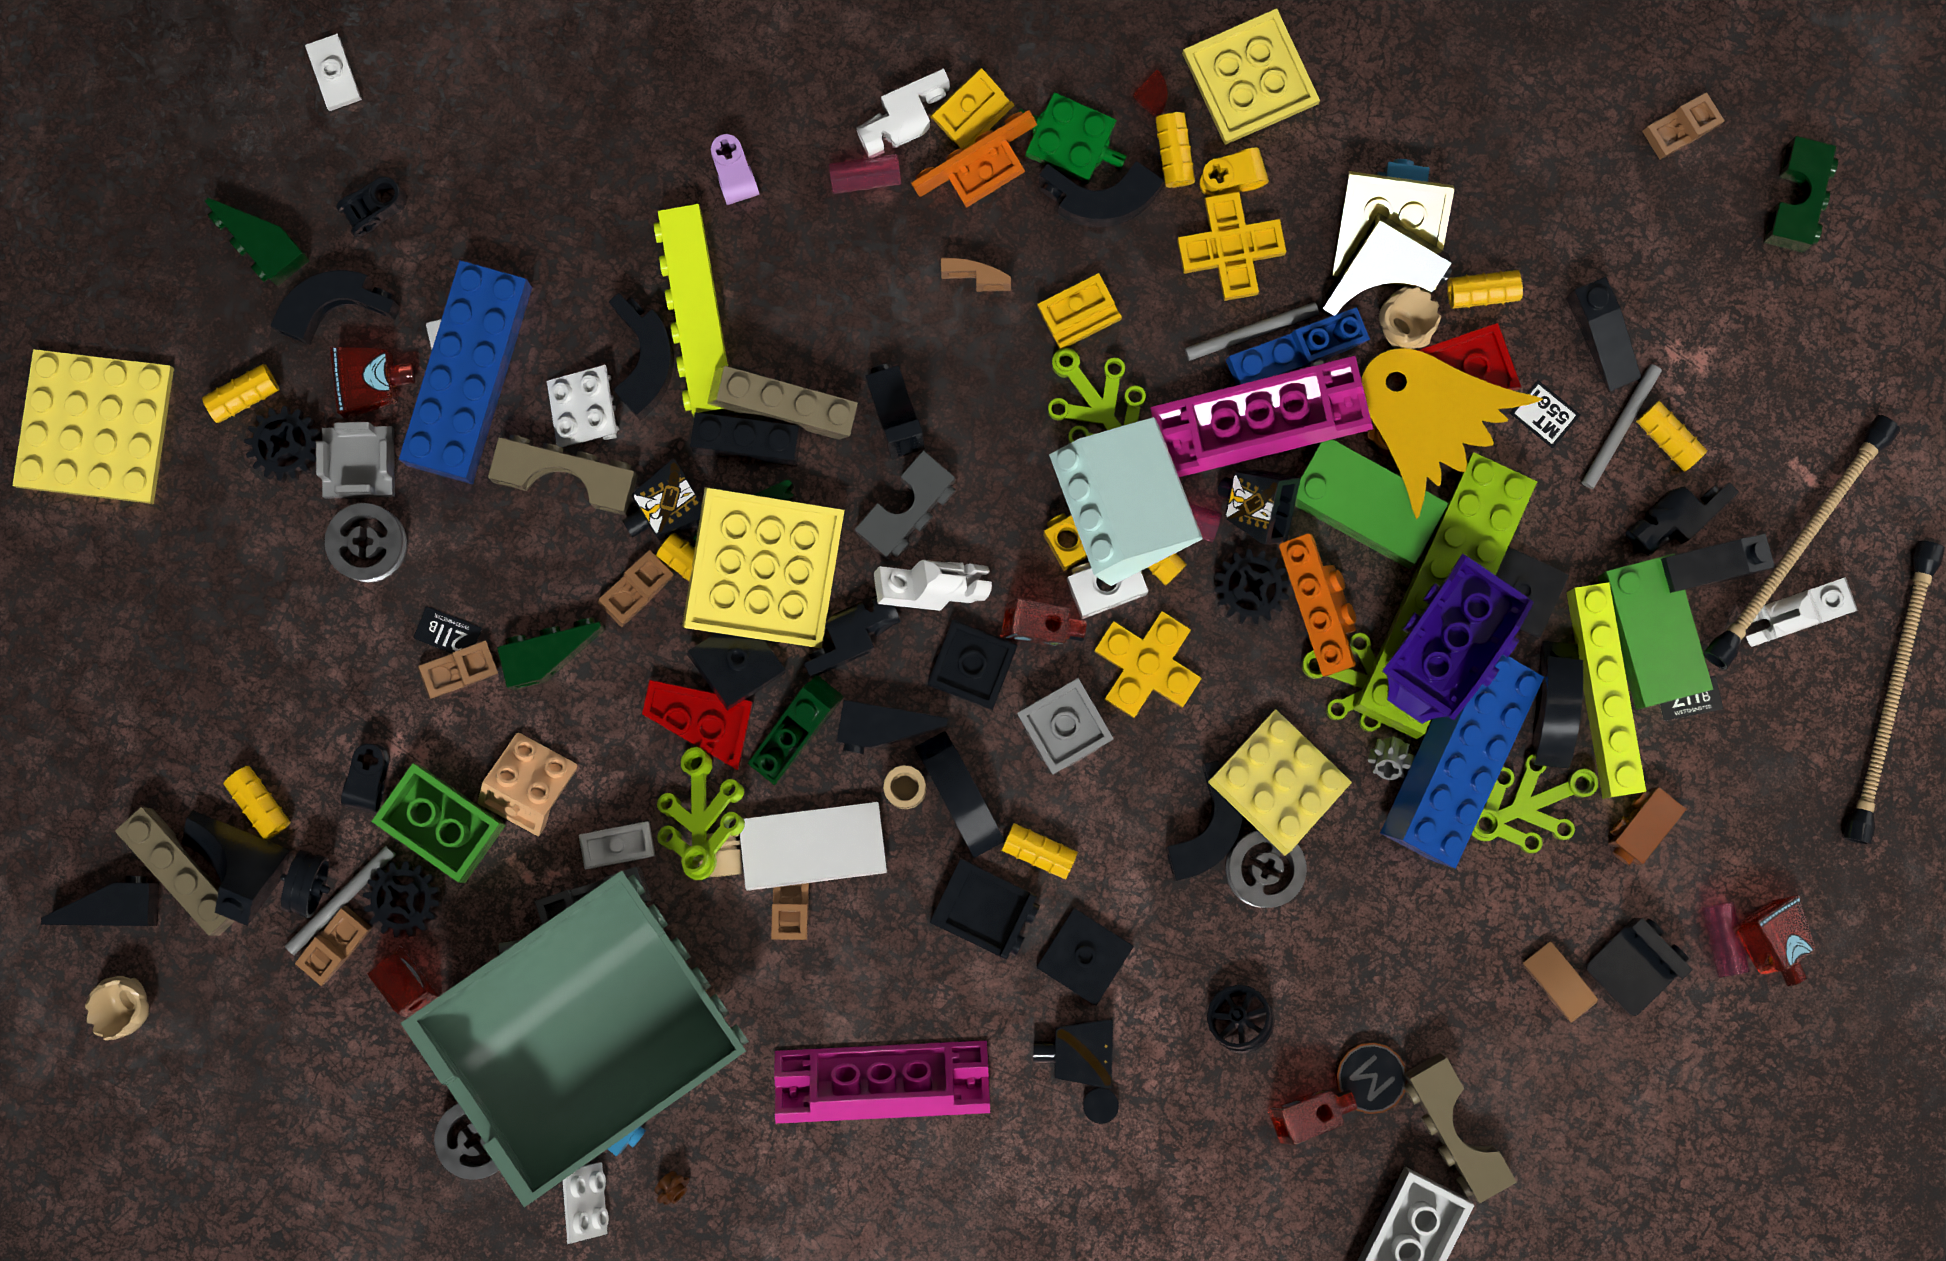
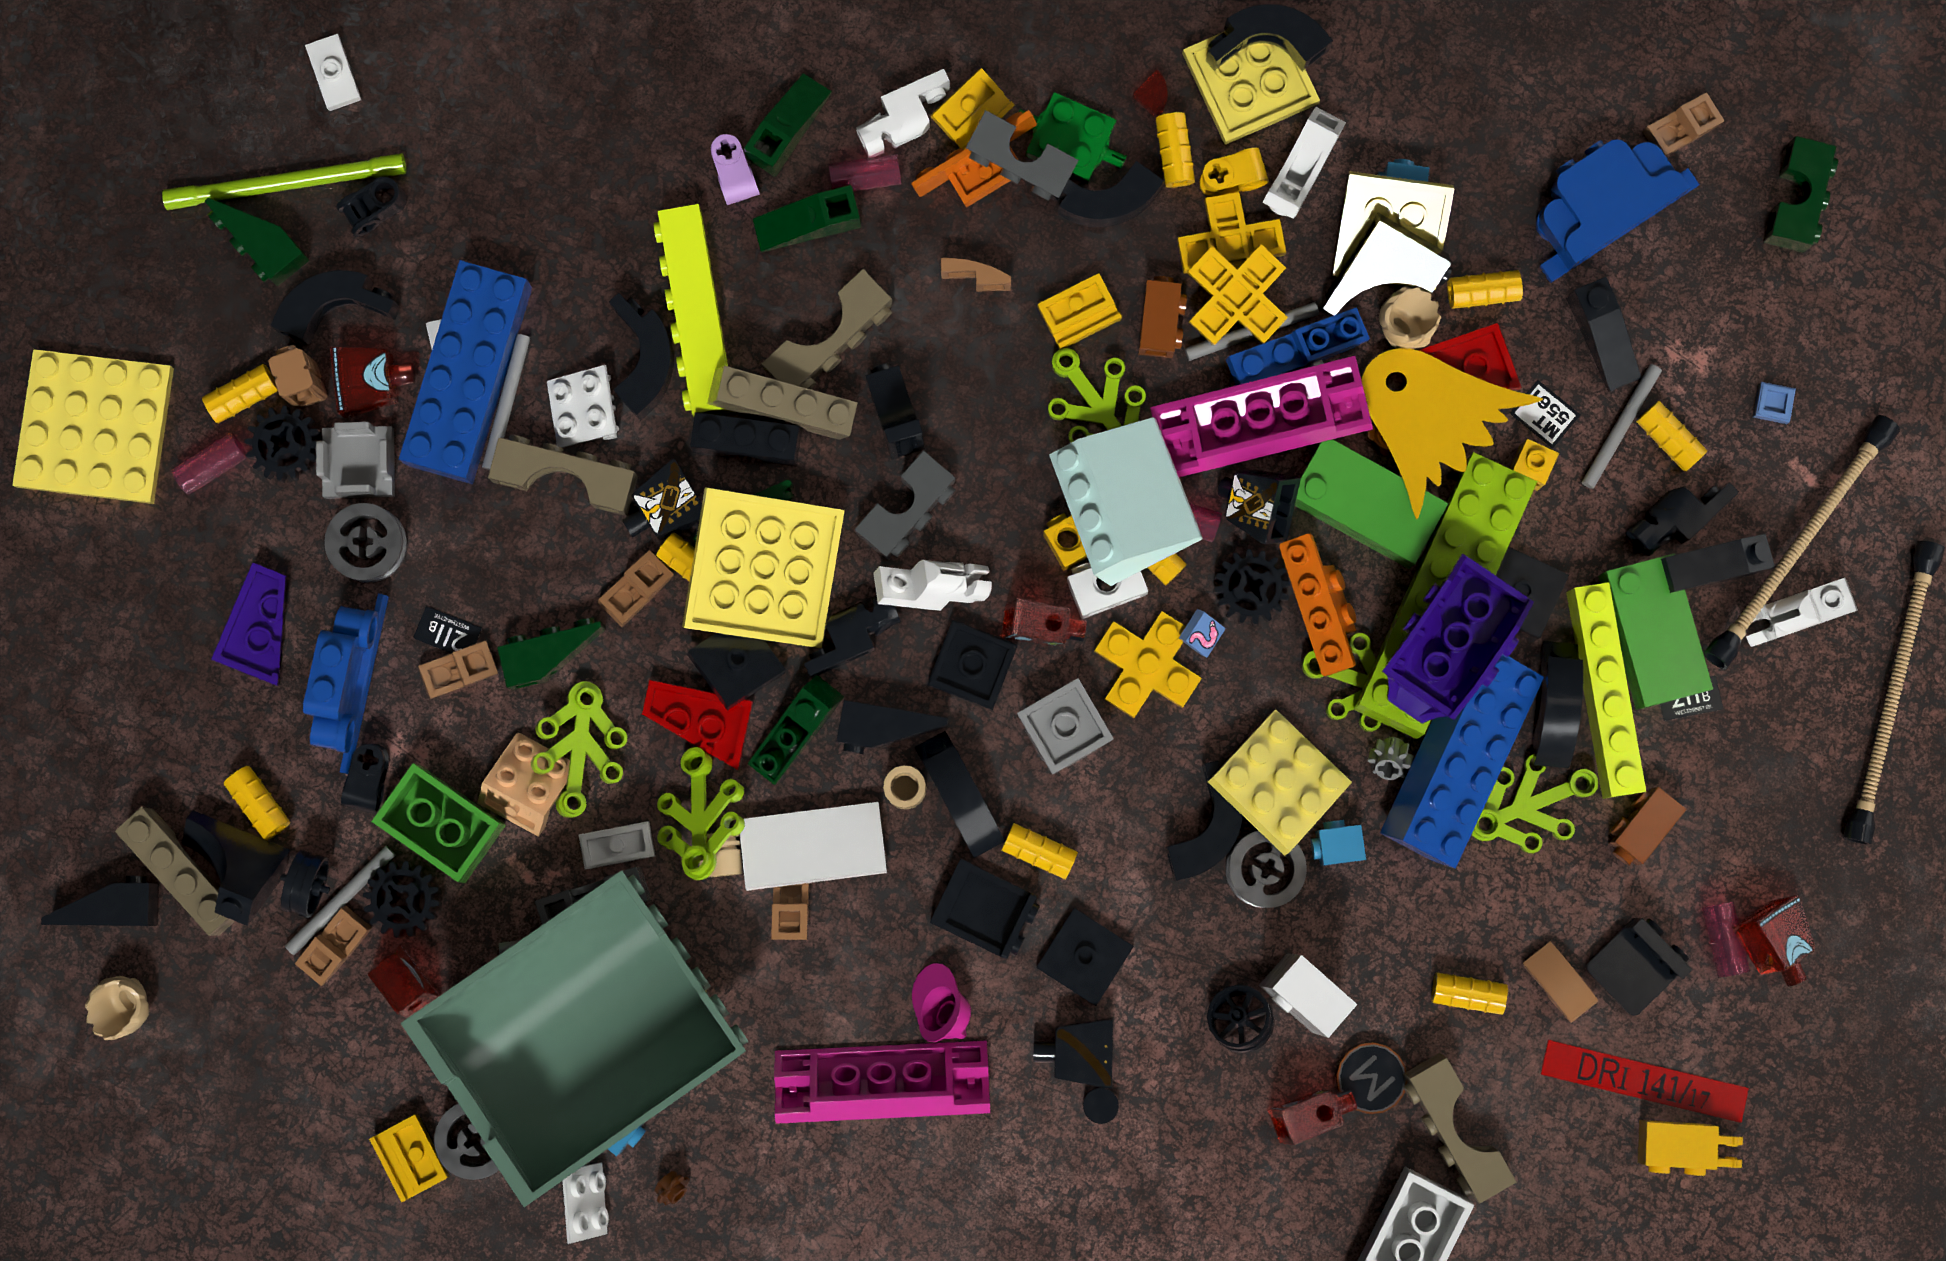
(194, 195): none -> lime piece
(209, 463): none -> clear pink axle
(255, 626): none -> dark purple wing
(297, 377): none -> medium nougat brick
(342, 678): none -> blue brick
(409, 1157): none -> yellow plate
(507, 397): none -> light grey bar
(579, 743): none -> lime plant
(786, 125): none -> dark green slope
(808, 219): none -> dark green slope
(862, 306): none -> dark tan arch
(939, 1004): none -> dark pink piece
(992, 144): none -> dark grey arch
(1160, 318): none -> dark orange brick
(1202, 633): none -> medium blue tile
(1237, 294): none -> yellow plate
(1271, 24): none -> black arch
(1304, 163): none -> white arch
(1307, 995): none -> white brick
(1338, 843): none -> dark azure brick
(1469, 993): none -> yellow axle
(1534, 462): none -> yellow brick
(1606, 199): none -> blue brick
(1644, 1081): none -> red sticker
(1683, 1146): none -> yellow hinge
(1774, 402): none -> medium blue tile

